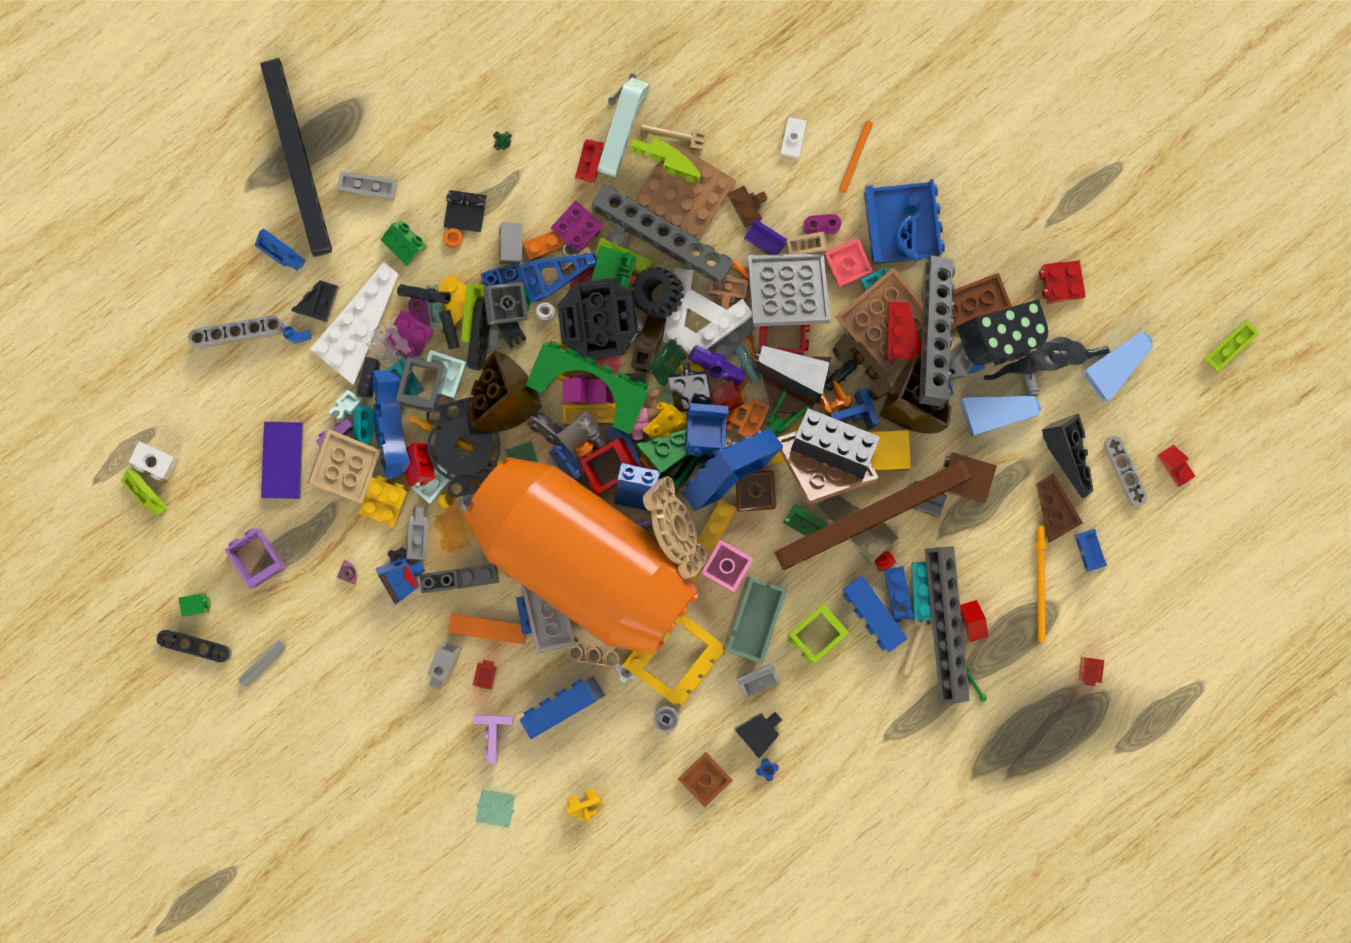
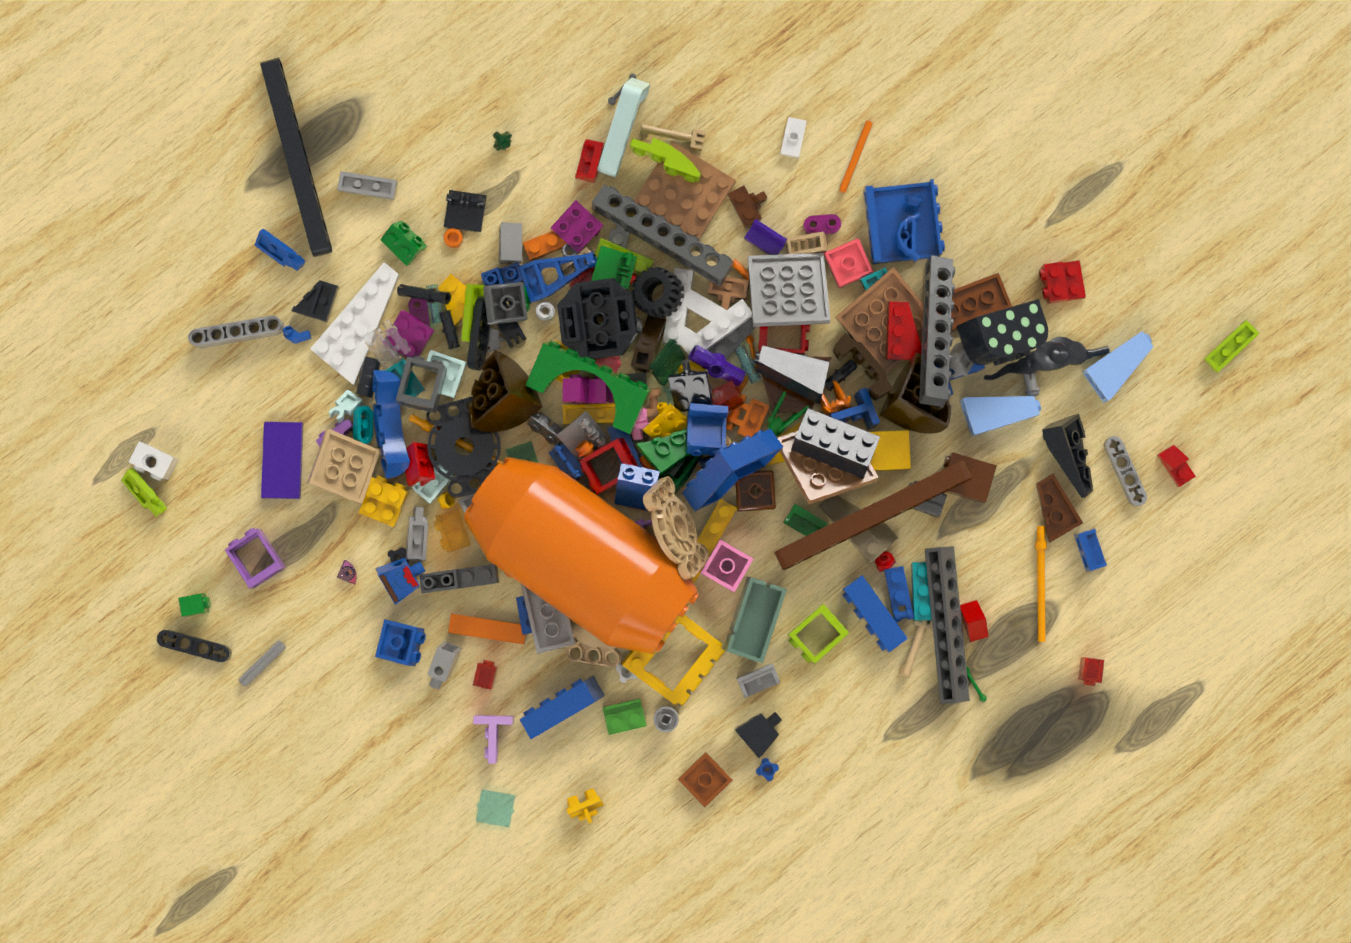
(400, 643): none -> blue plate
(624, 716): none -> bright green plate

